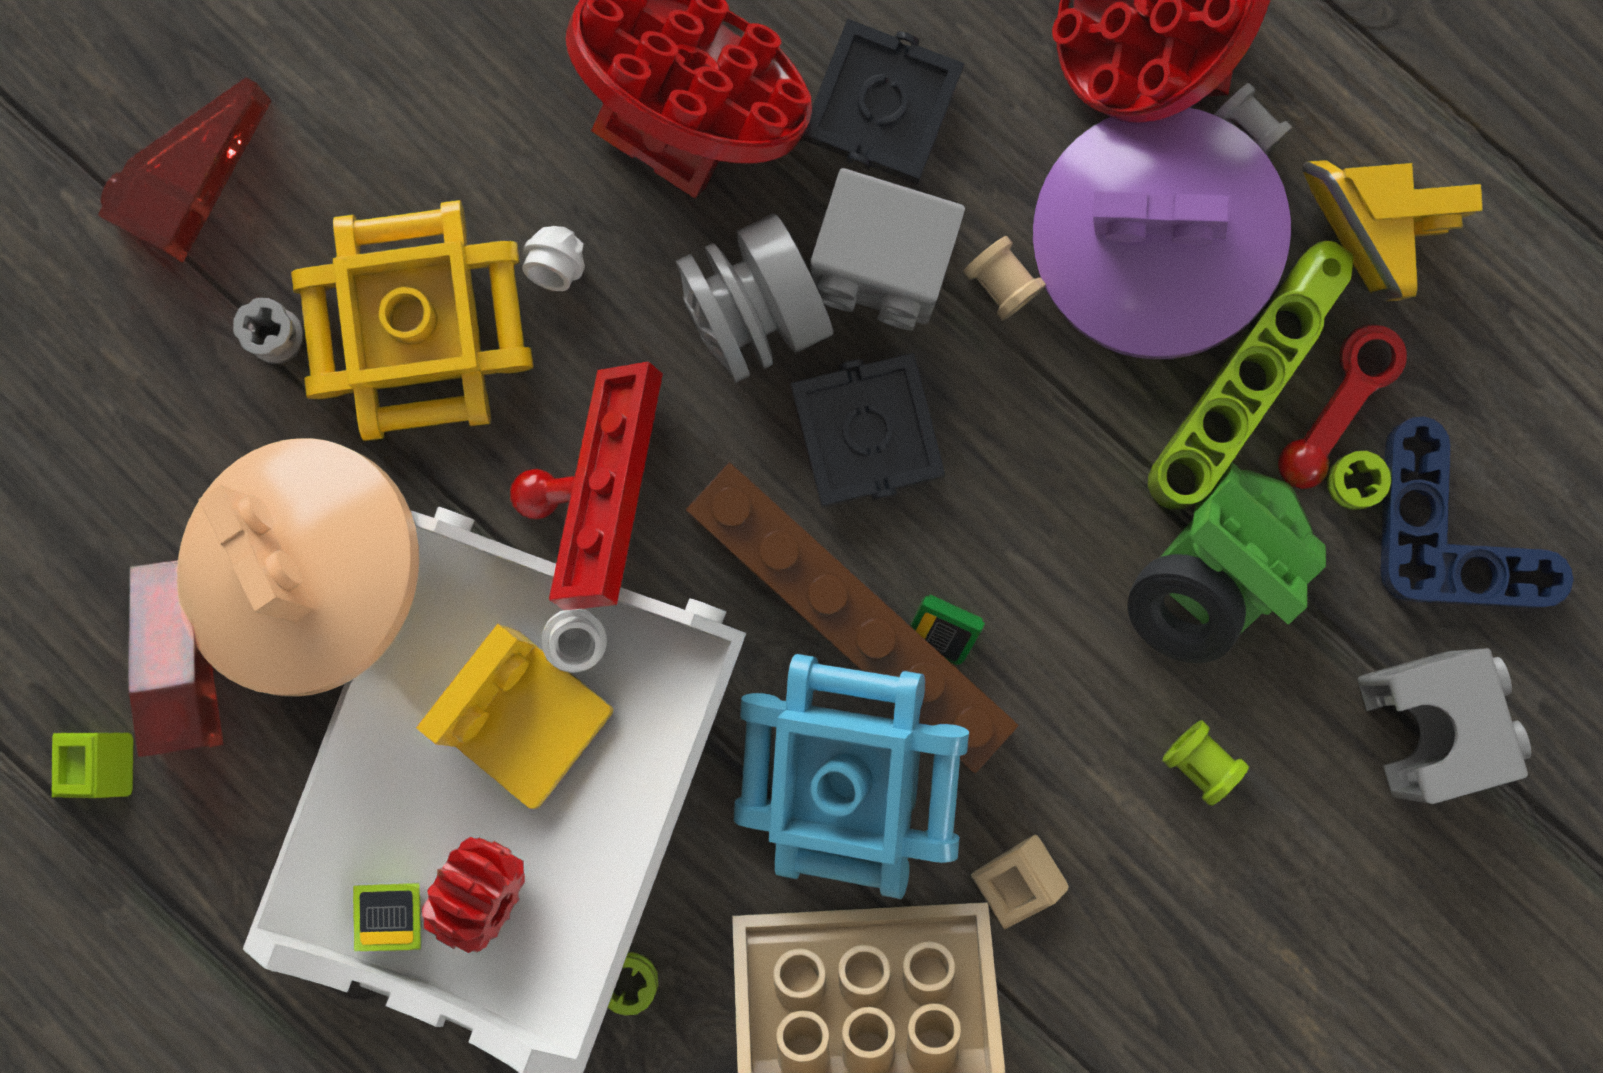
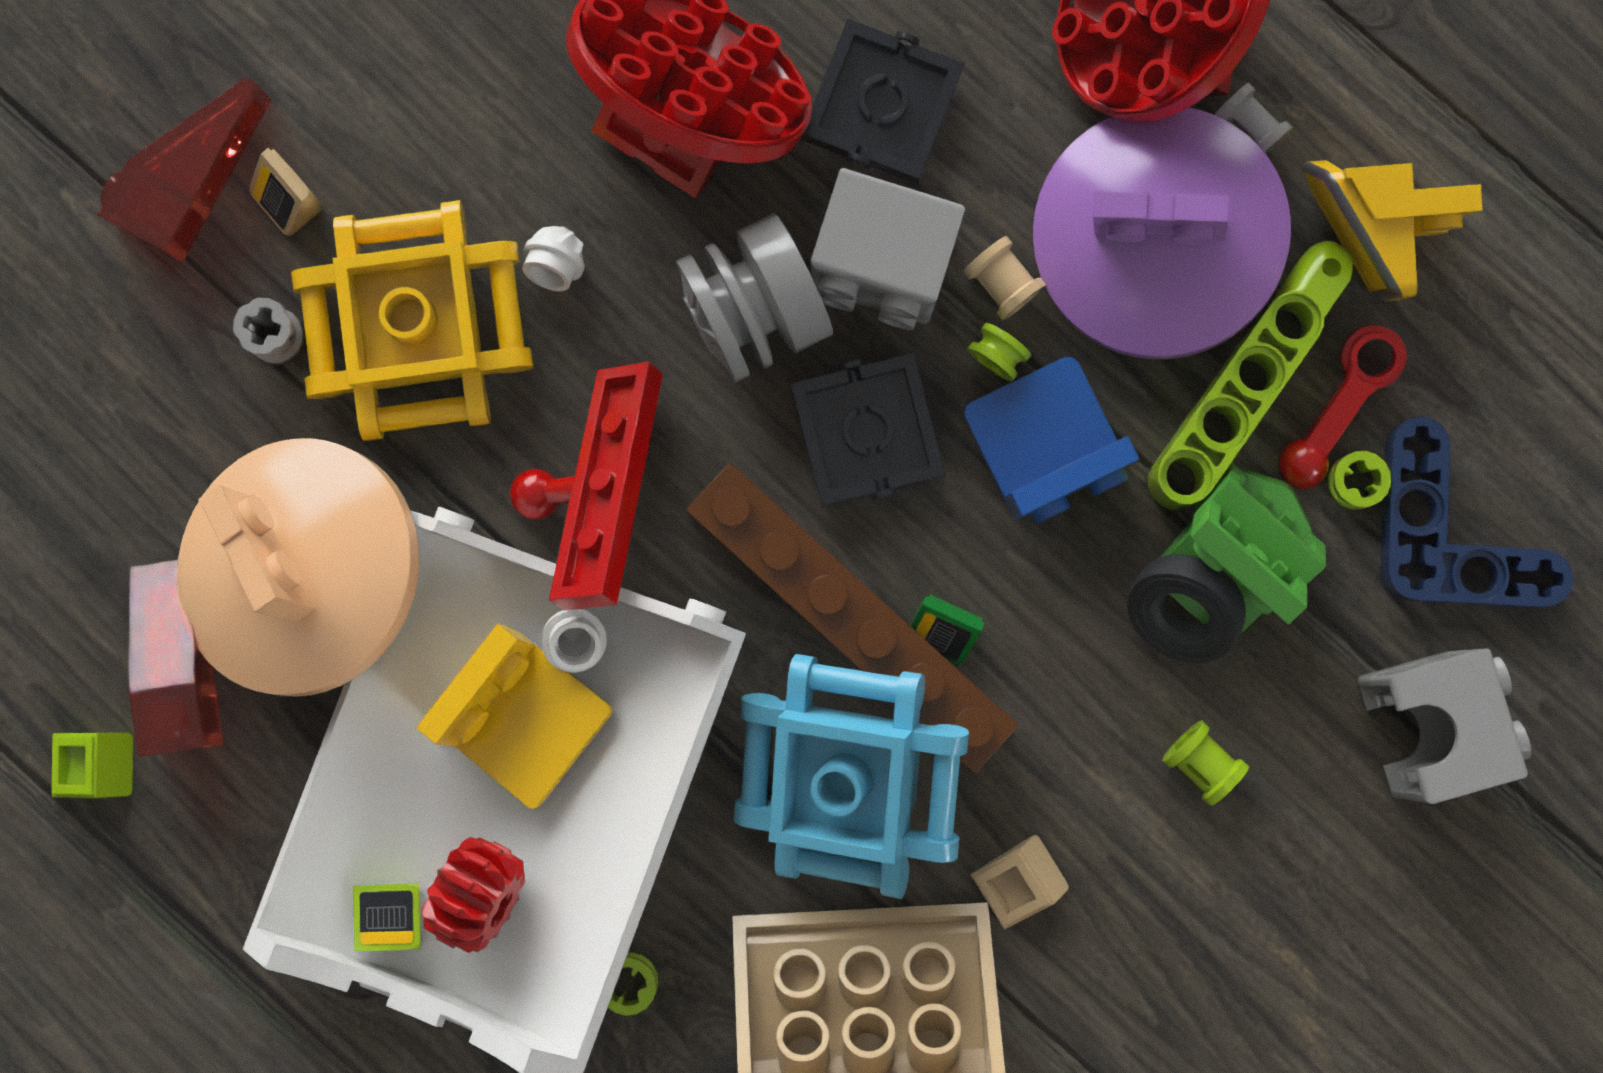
(282, 193): none -> tan slope
(999, 352): none -> lime bush
(1047, 440): none -> blue bracket

